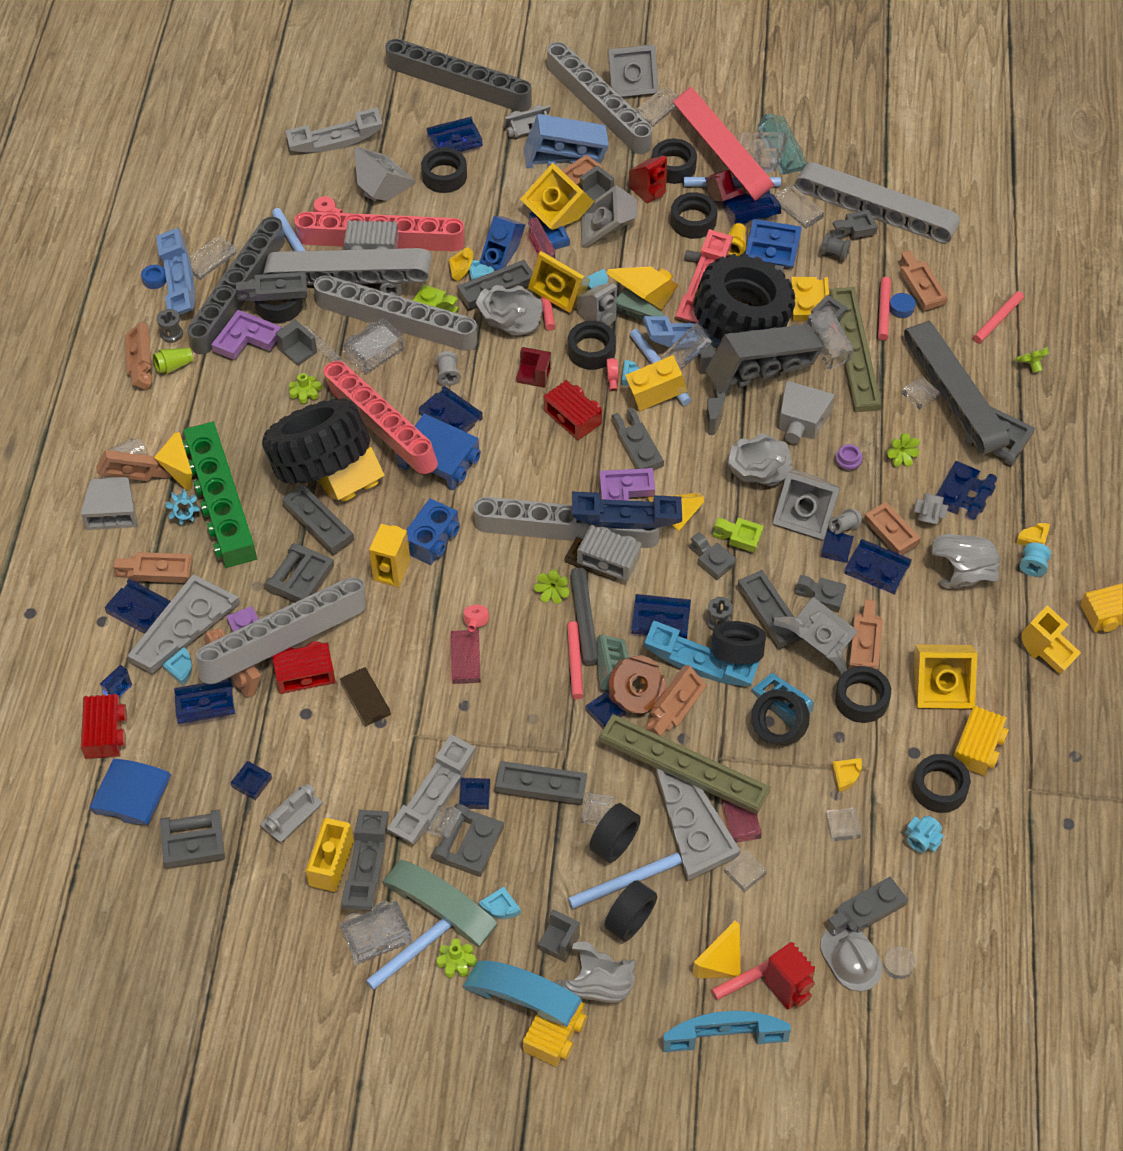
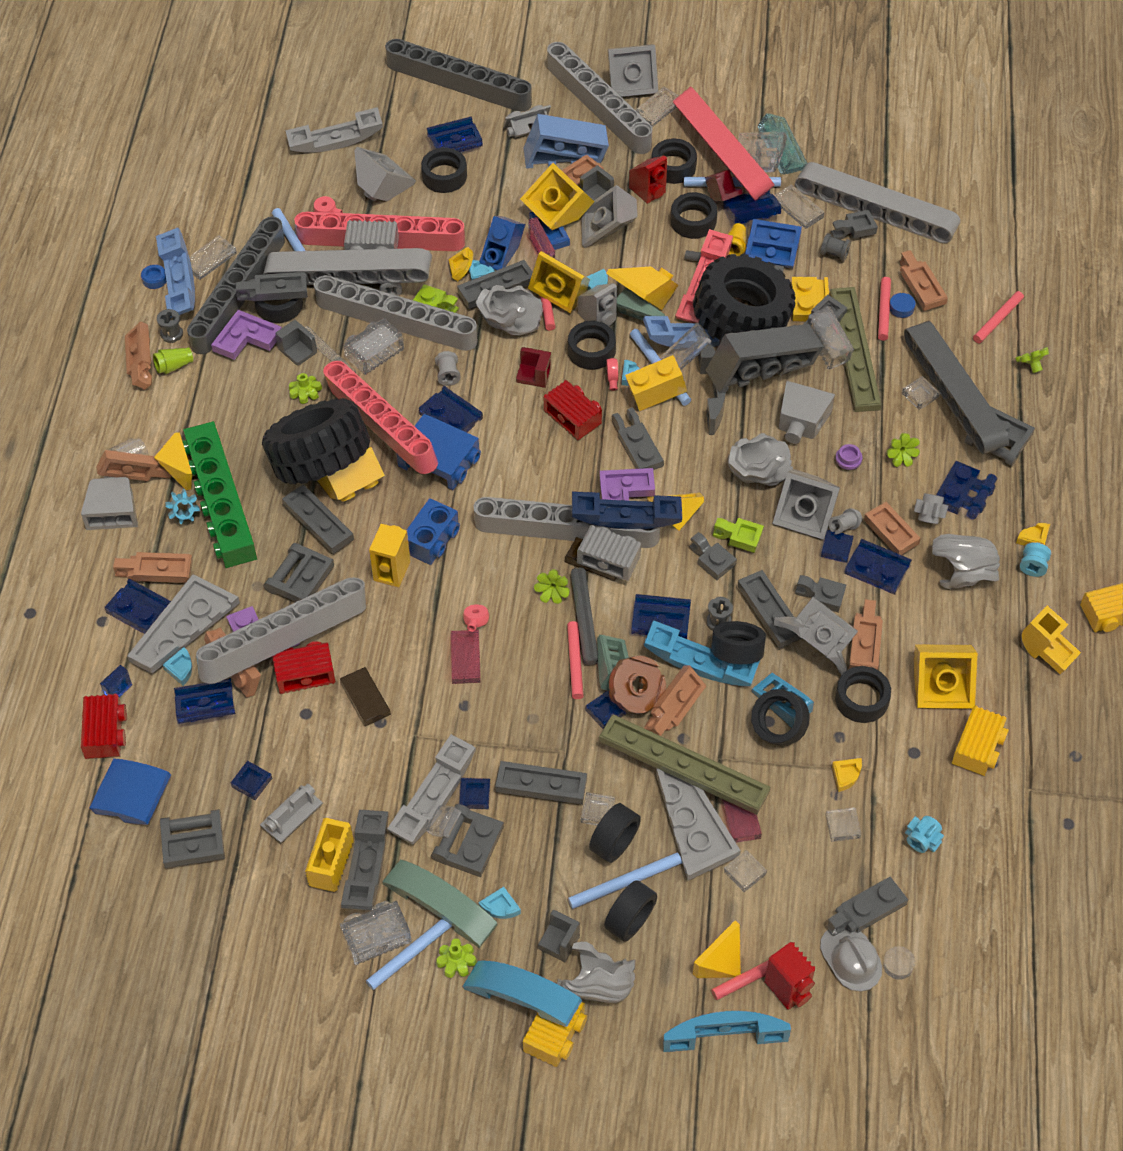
(946, 764): black tyre -> none

